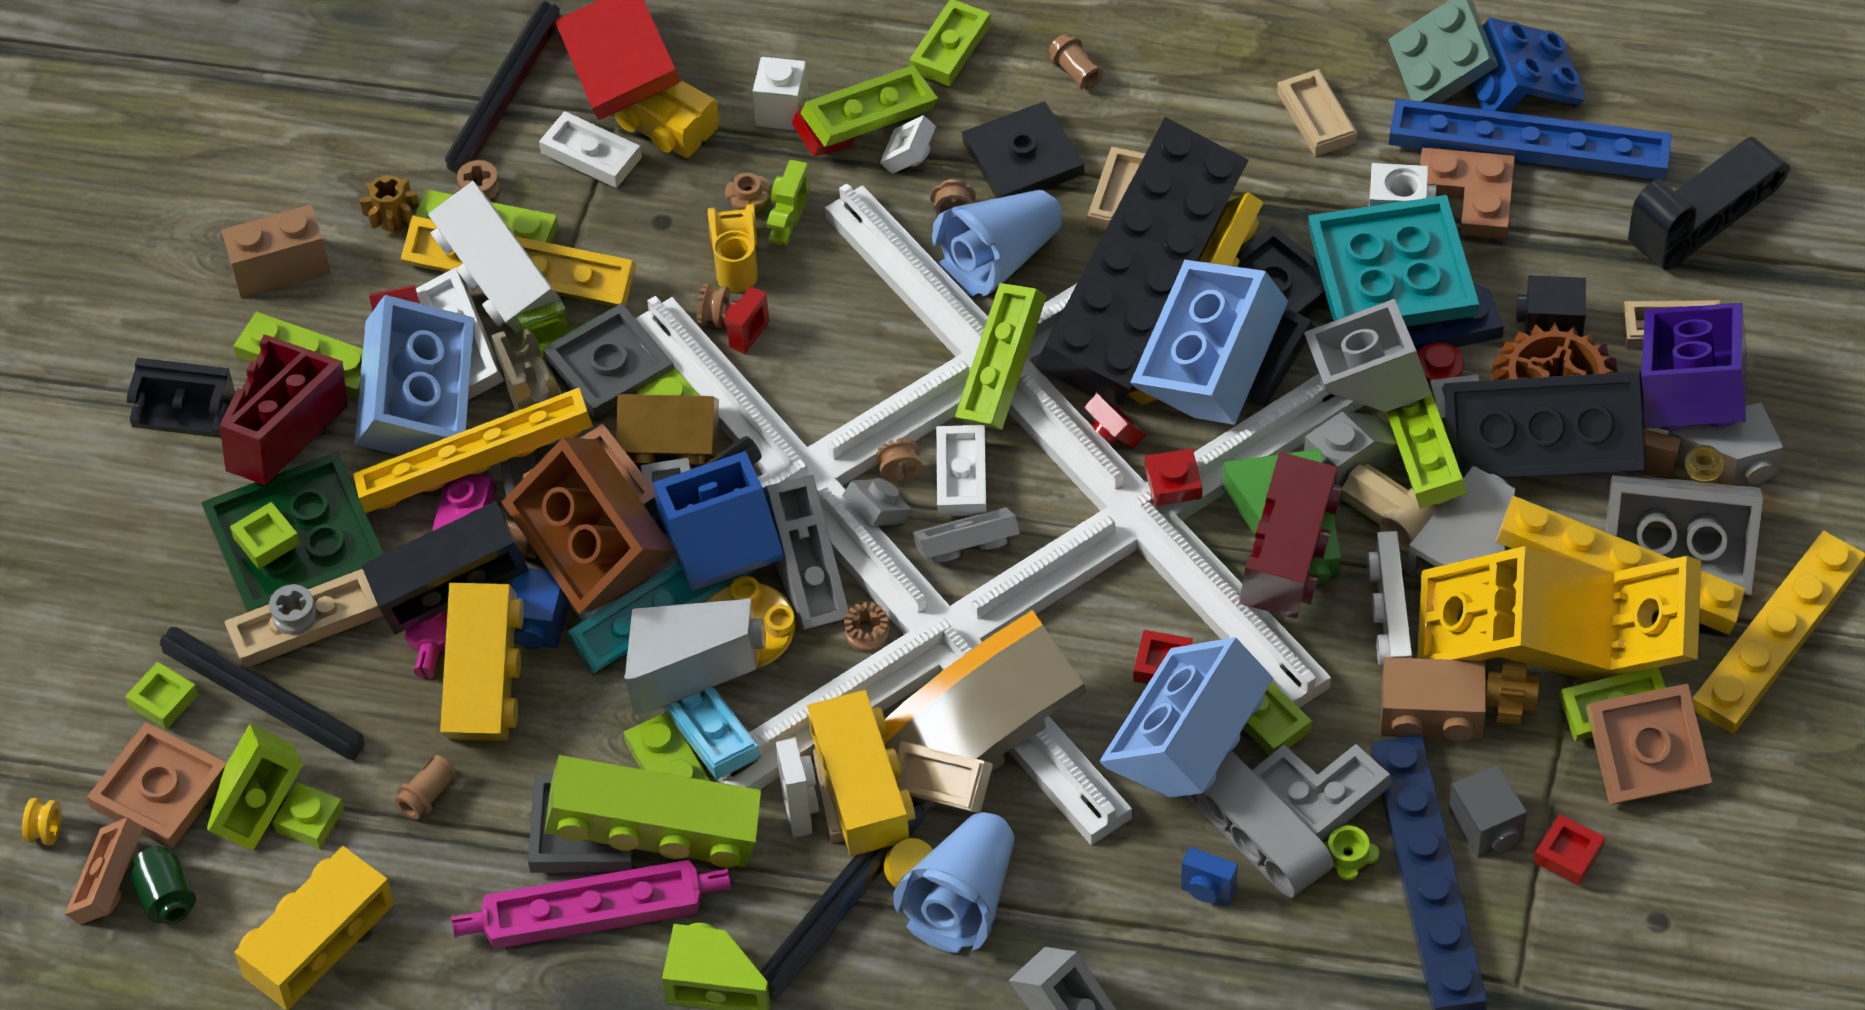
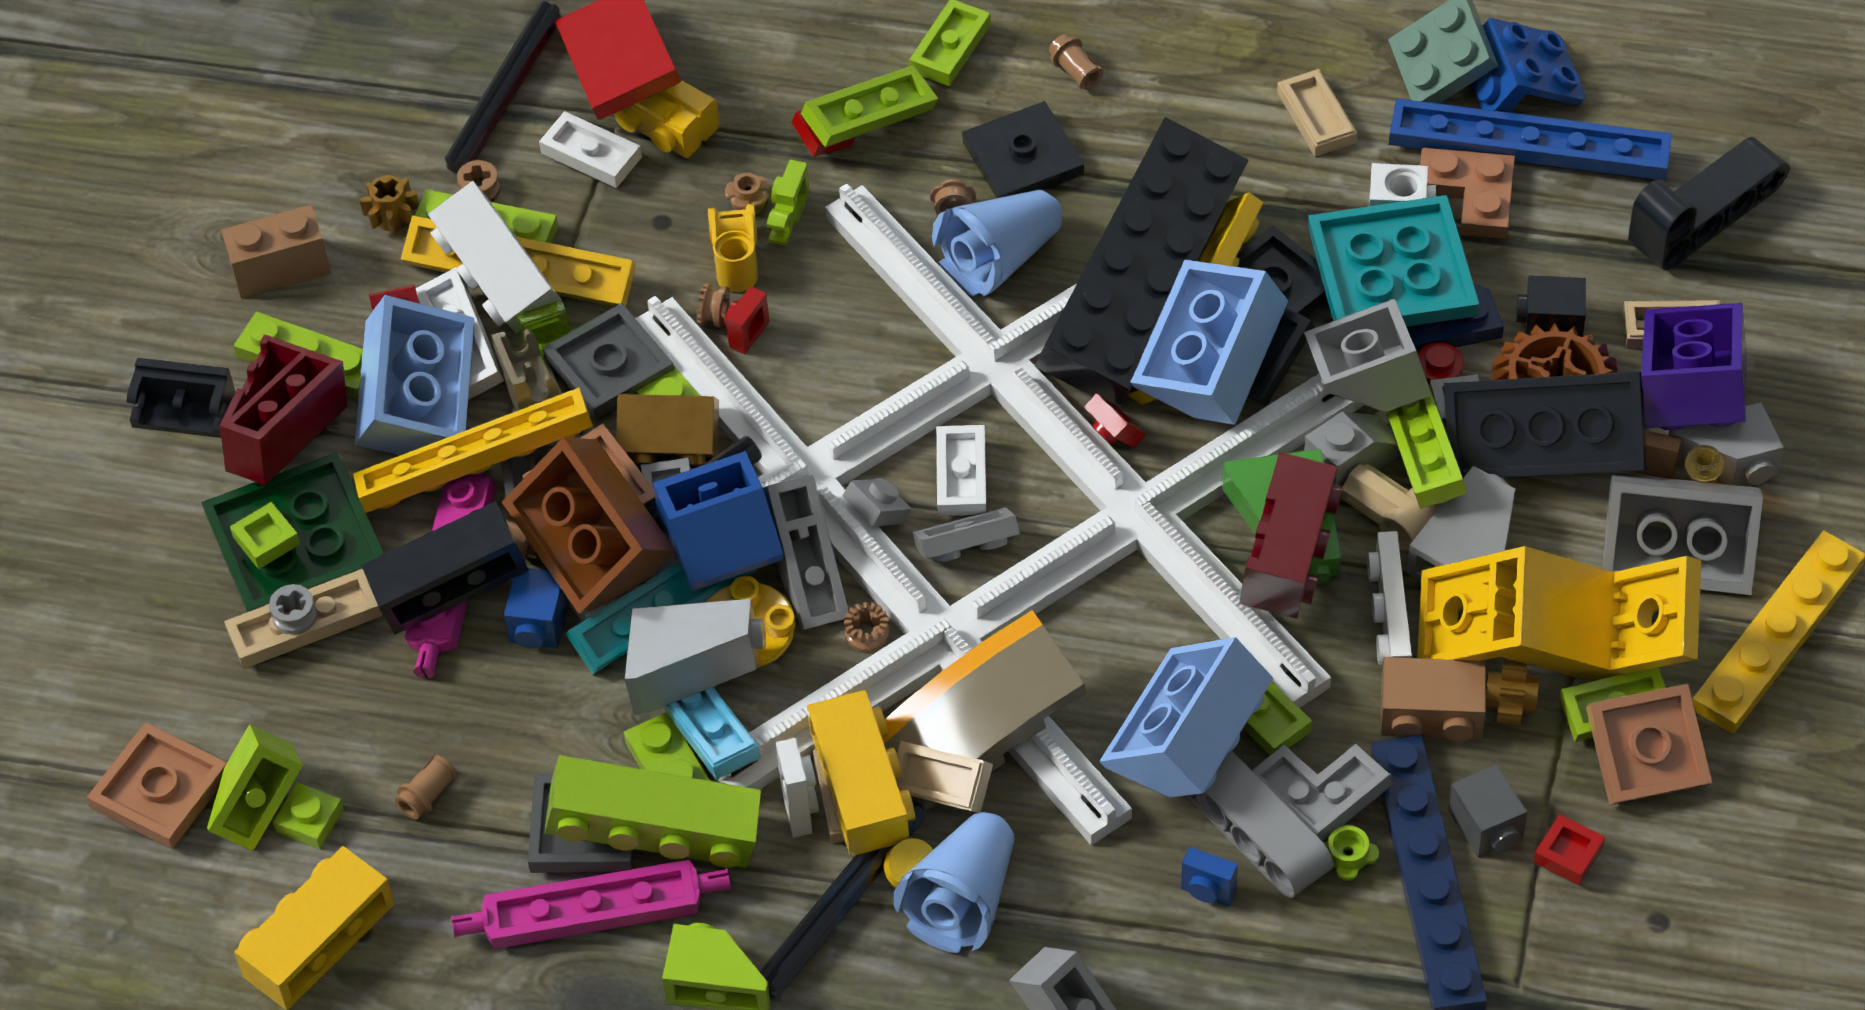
(41, 821): yellow bush -> none
(109, 859): nougat plate -> none
(161, 695): lime plate -> none
(162, 885): dark green brick -> none
(262, 693): black axle -> none
(480, 662): yellow brick -> none
(779, 92): white brick -> none
(903, 452): medium nougat bush -> none
(908, 145): white plate -> none
(1000, 356): lime plate -> none
(1114, 181): tan tile -> none
(1152, 652): red plate -> none
(1173, 477): red plate -> none
(1556, 534): yellow plate -> none

